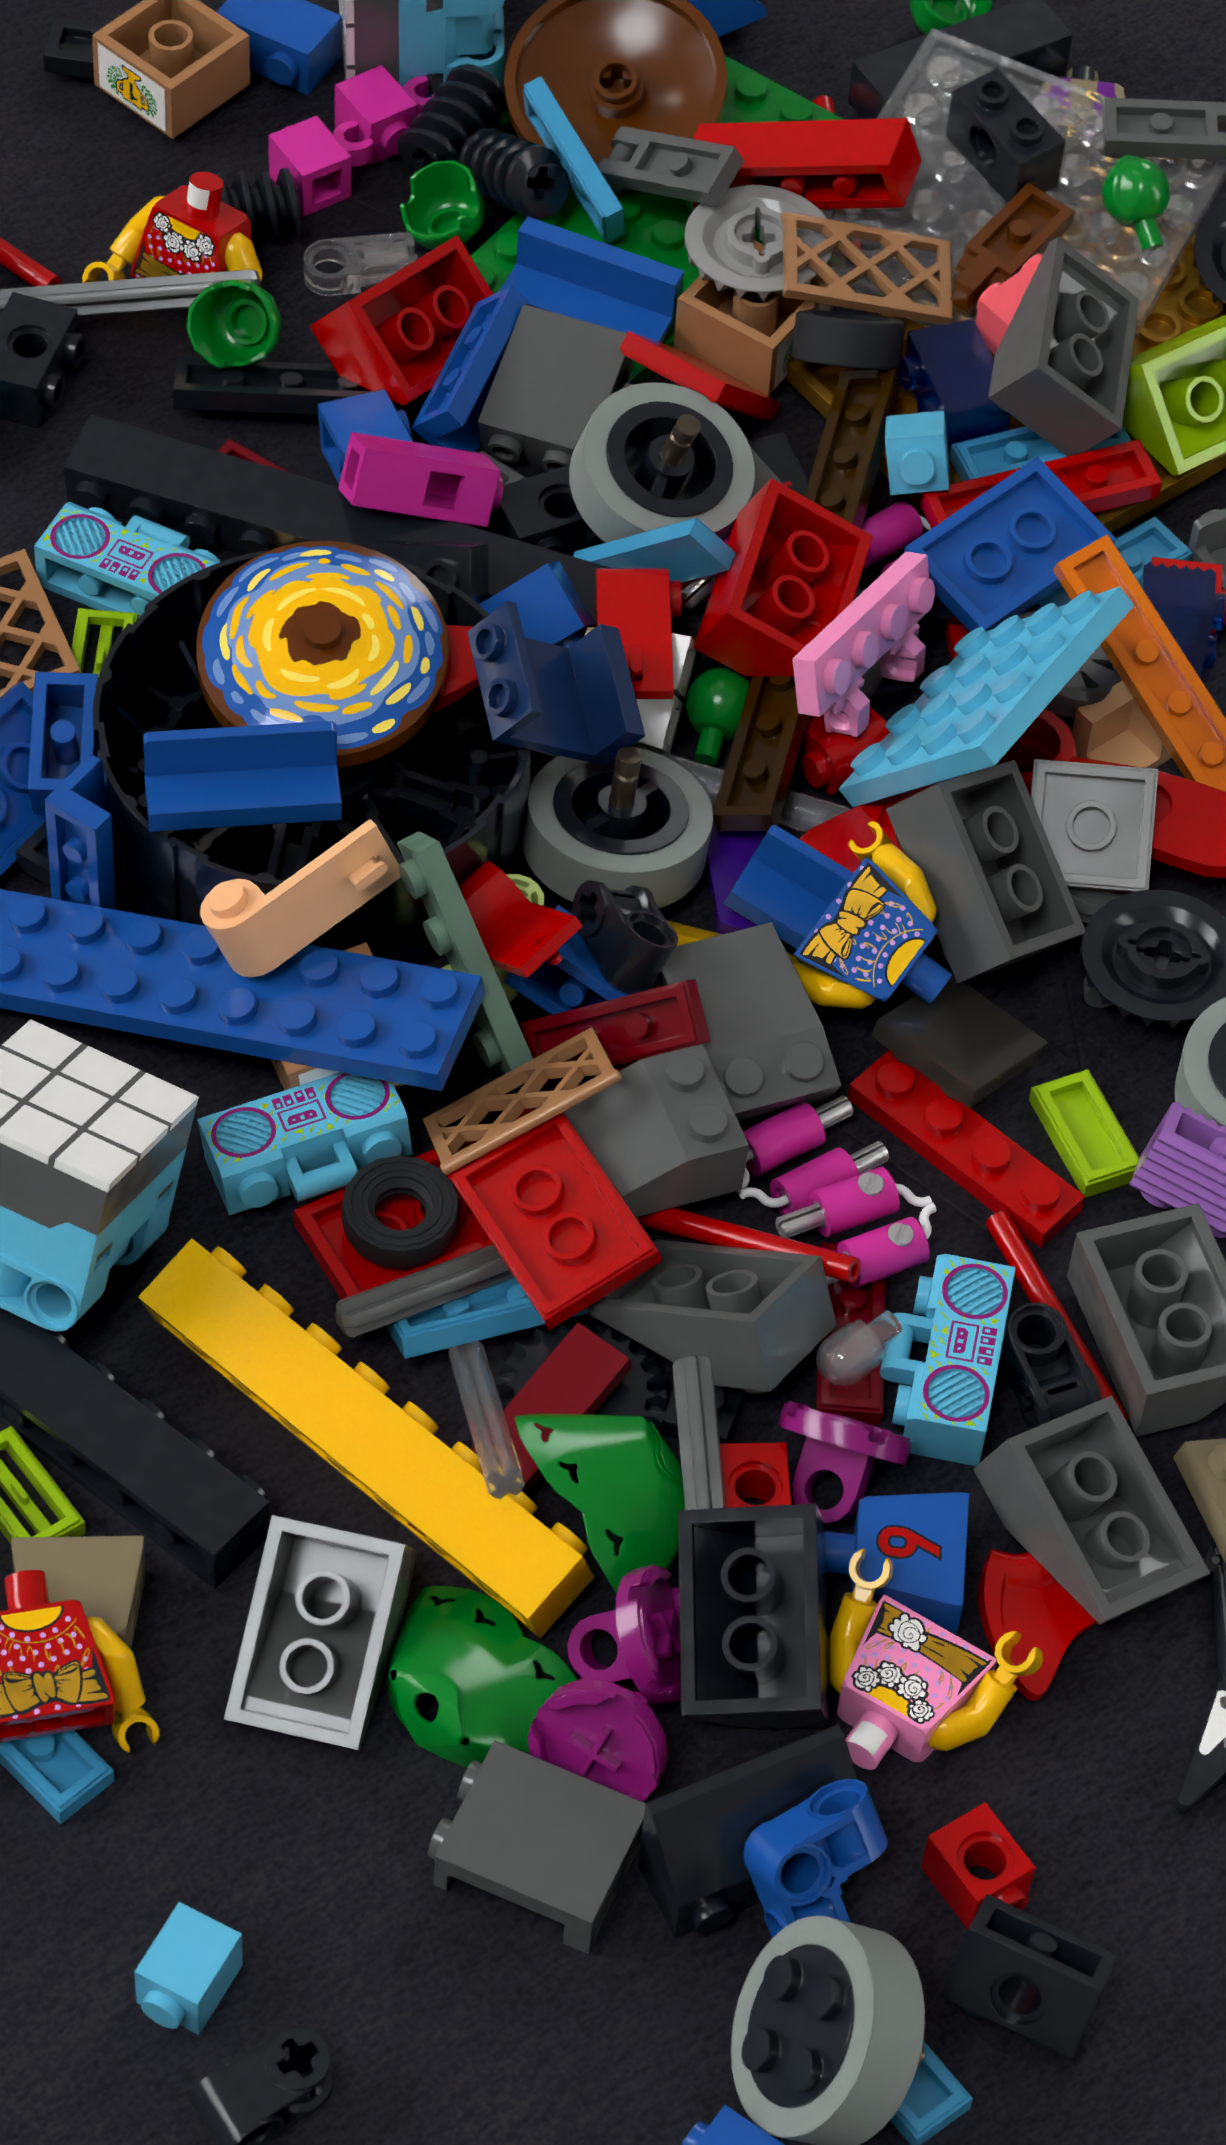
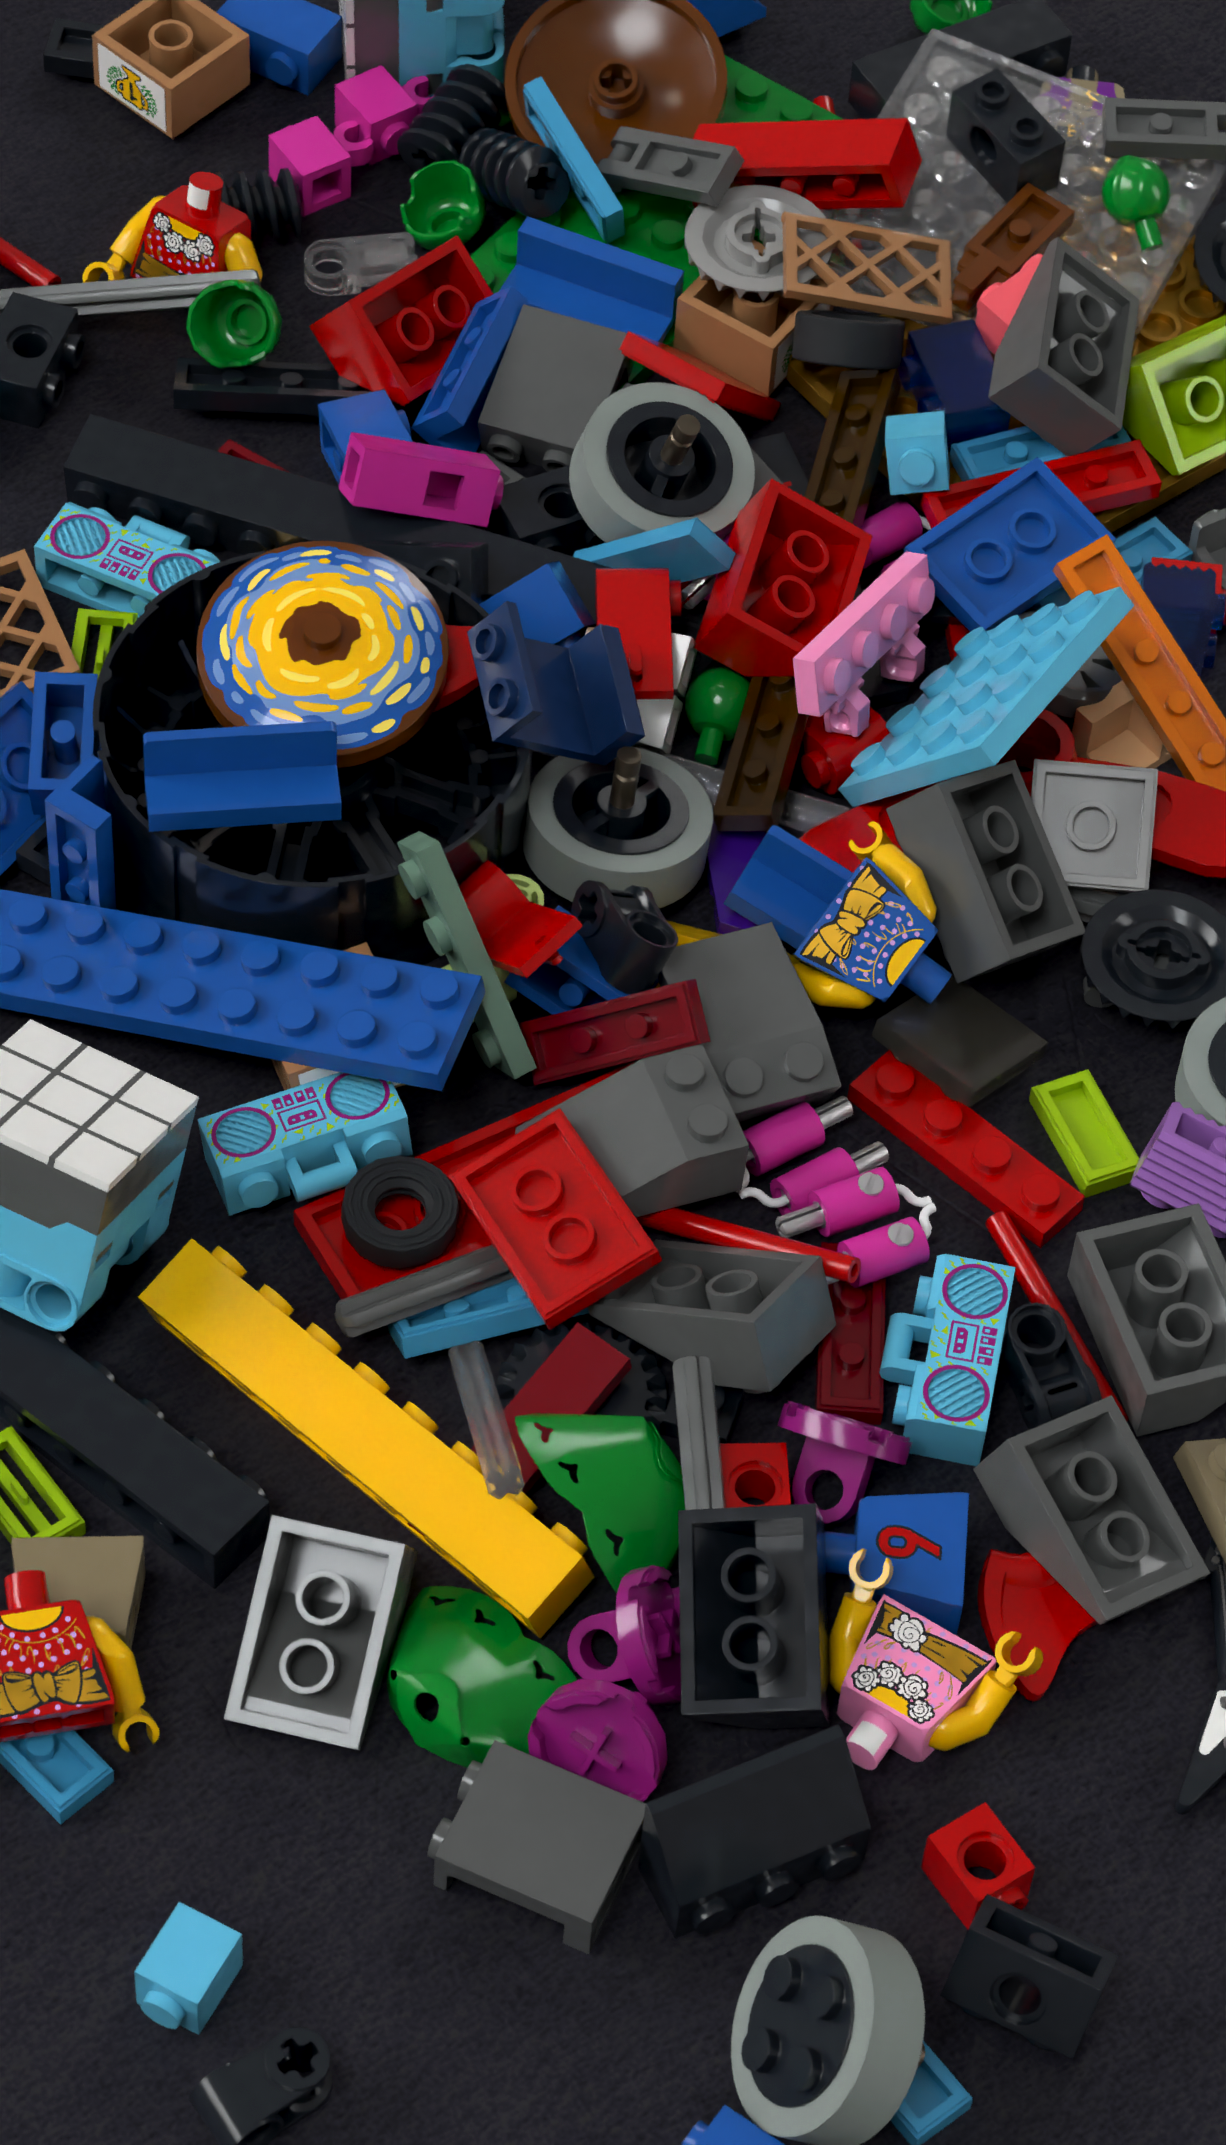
(266, 930): light nougat door -> none
(494, 1098): medium nougat window -> none
(828, 1839): blue piece -> none
(856, 1349): clear cylinder -> none

